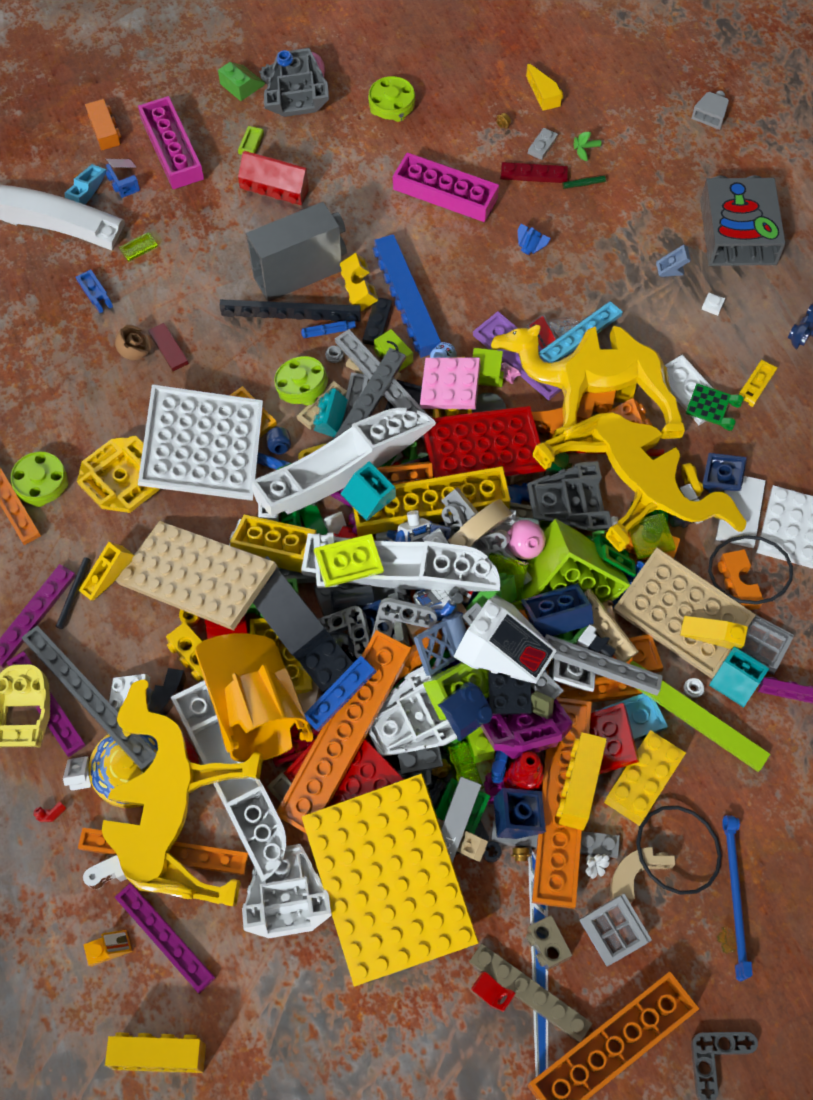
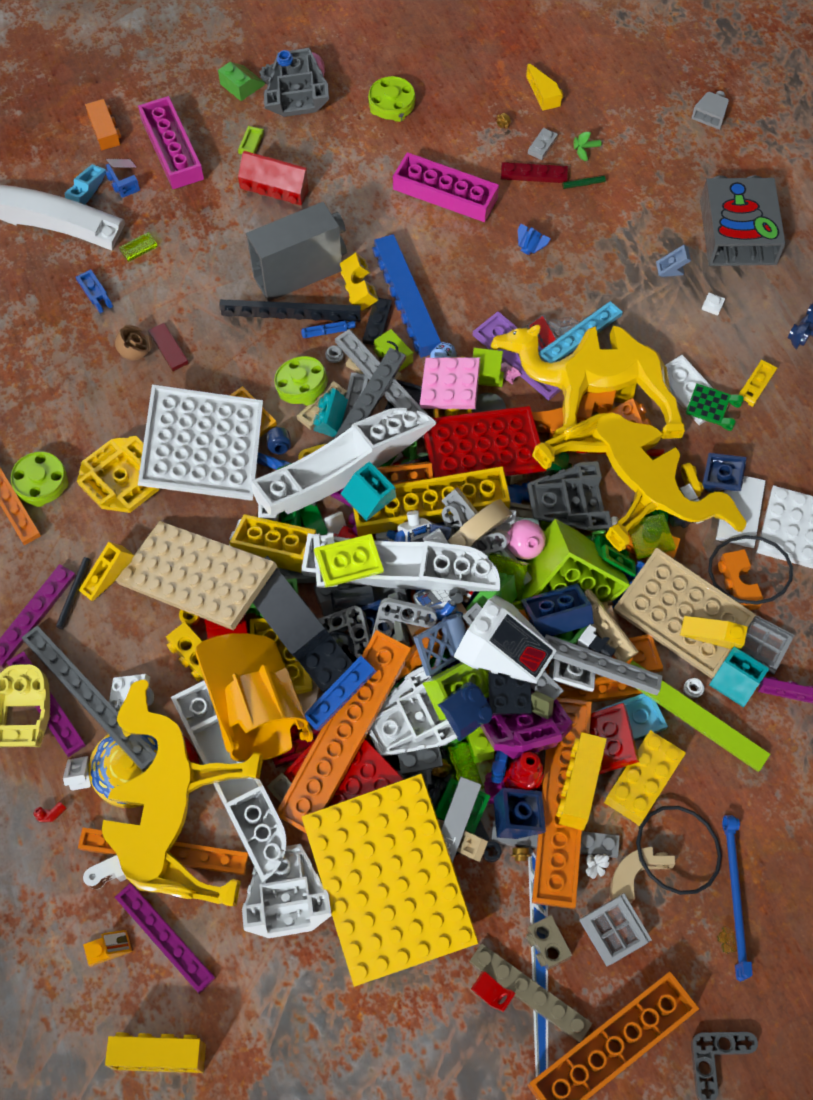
(161, 698): black slope -> none

